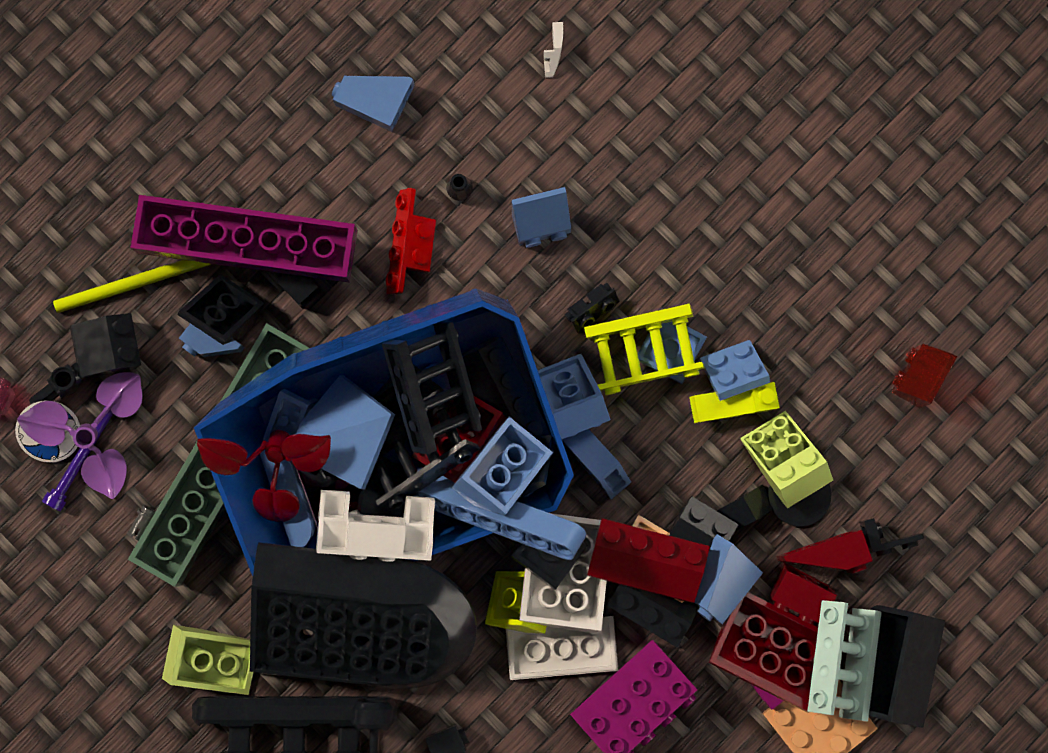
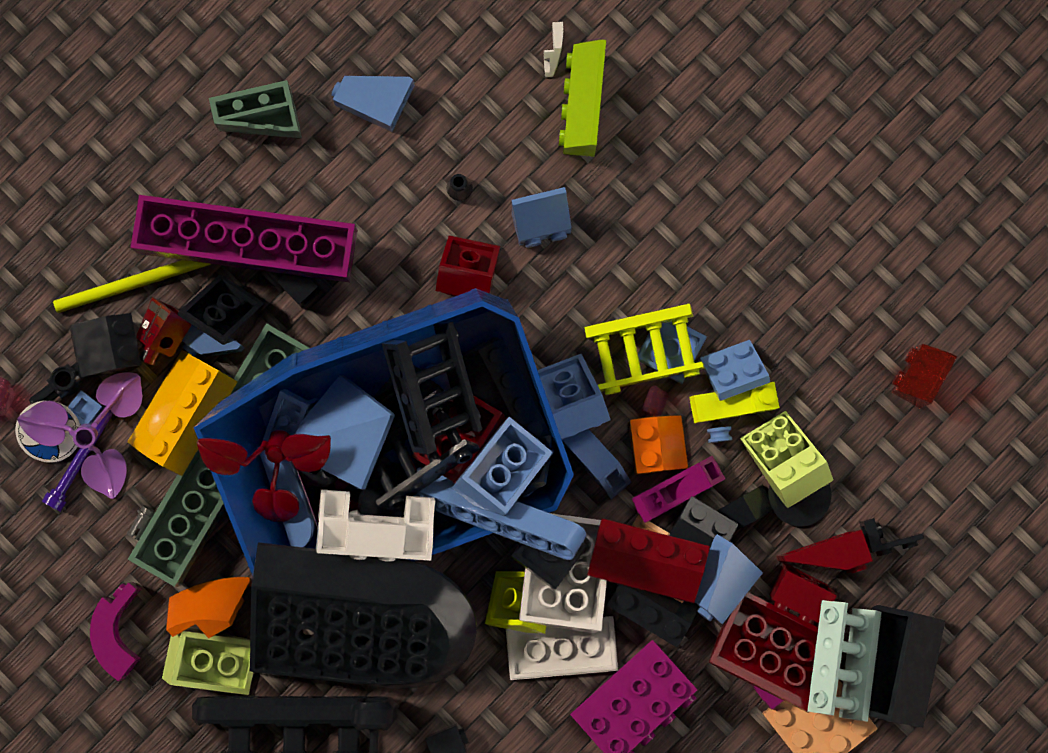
(85, 408): none -> medium blue plate
(105, 636): none -> magenta arch
(161, 331): none -> dark red torso
(180, 403): none -> yellow slope
(207, 605): none -> orange slope
(258, 111): none -> sand green wedge
(411, 242): red bracket -> none
(466, 266): none -> dark red slope
(583, 99): none -> lime slope
(602, 300): black hinge -> none
(654, 401): none -> clear pink slope
(657, 444): none -> orange slope
(678, 489): none -> magenta arch
(719, 434): none -> medium blue bush

